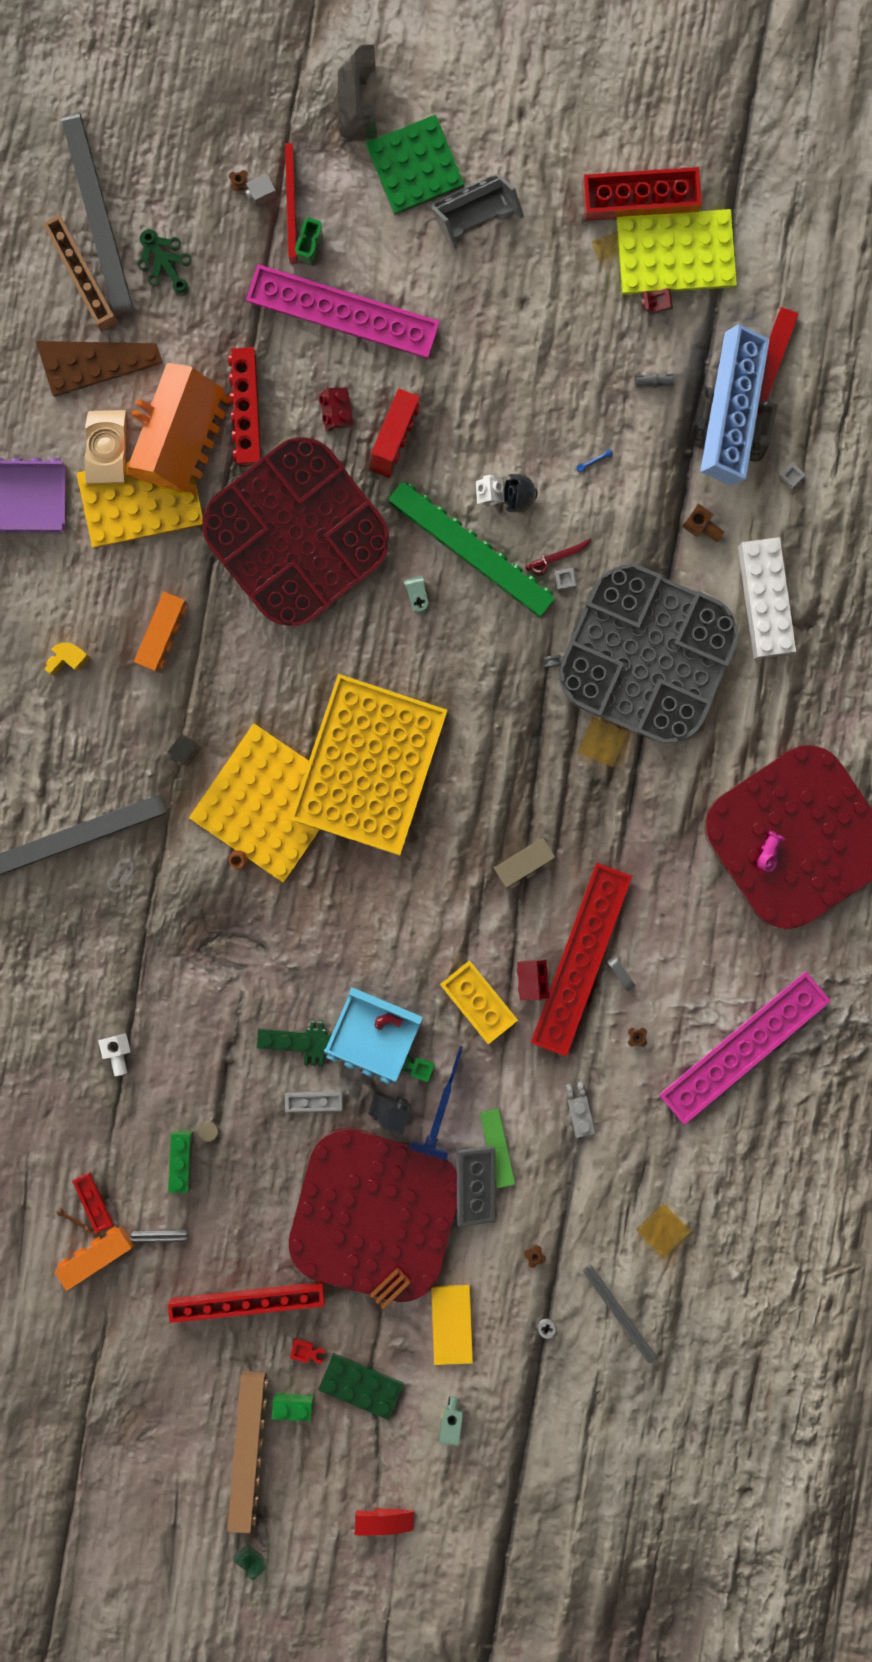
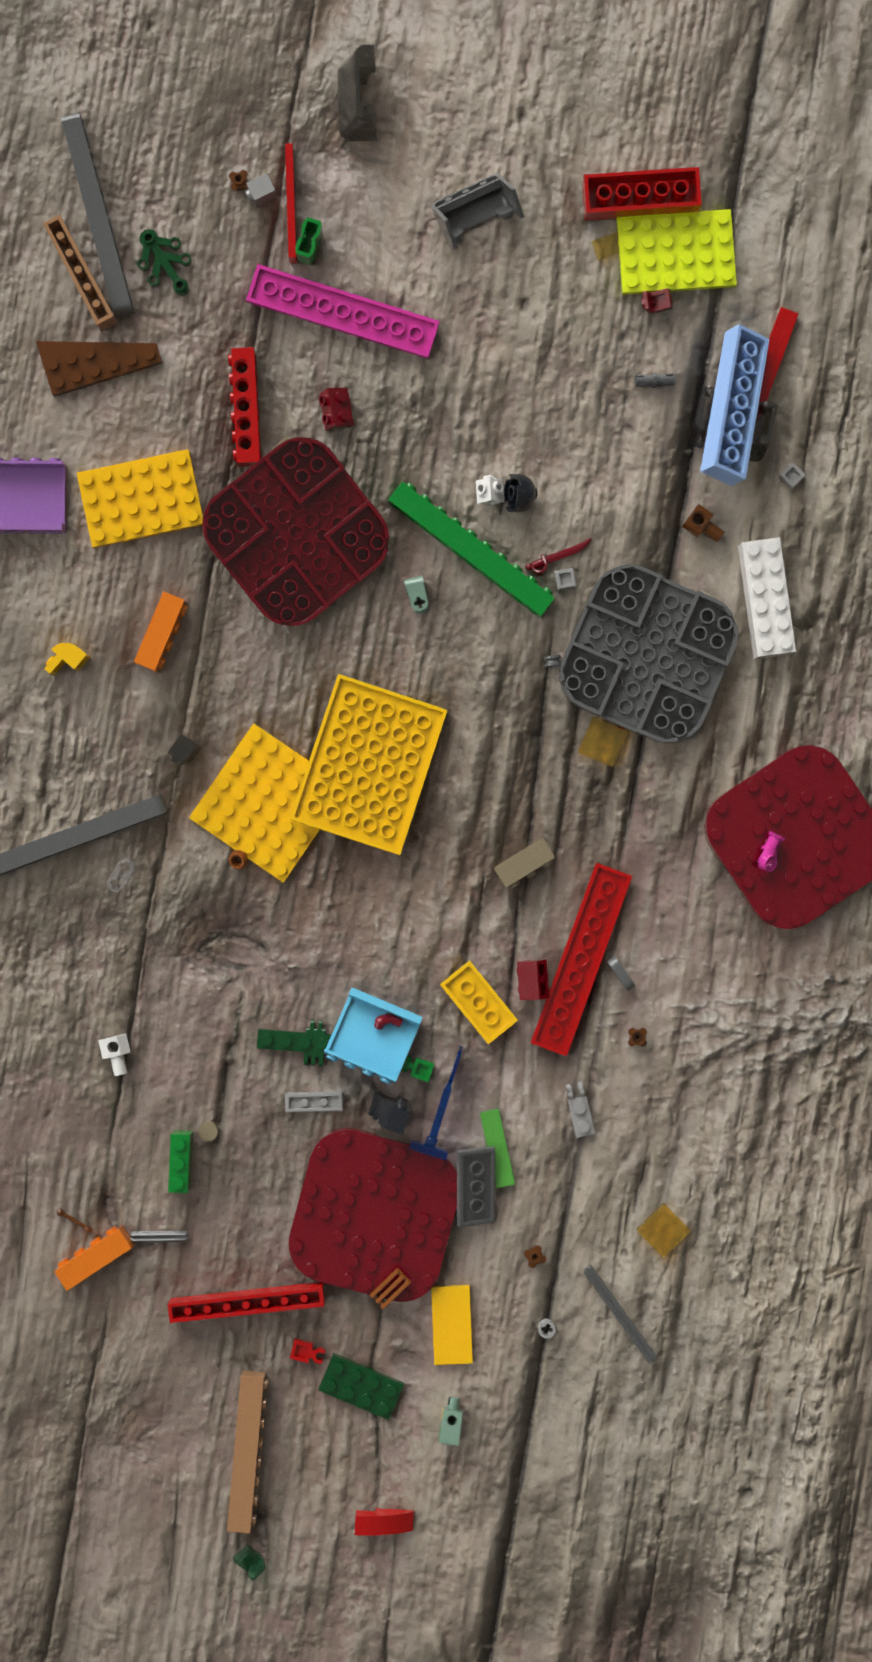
(93, 1202): red tile -> none
(105, 447): tan slope -> none
(176, 428): orange piece -> none
(292, 1407): green brick -> none
(394, 432): red wedge -> none
(414, 164): green plate -> none
(580, 468): blue hinge -> none
(744, 1047): dark pink plate -> none

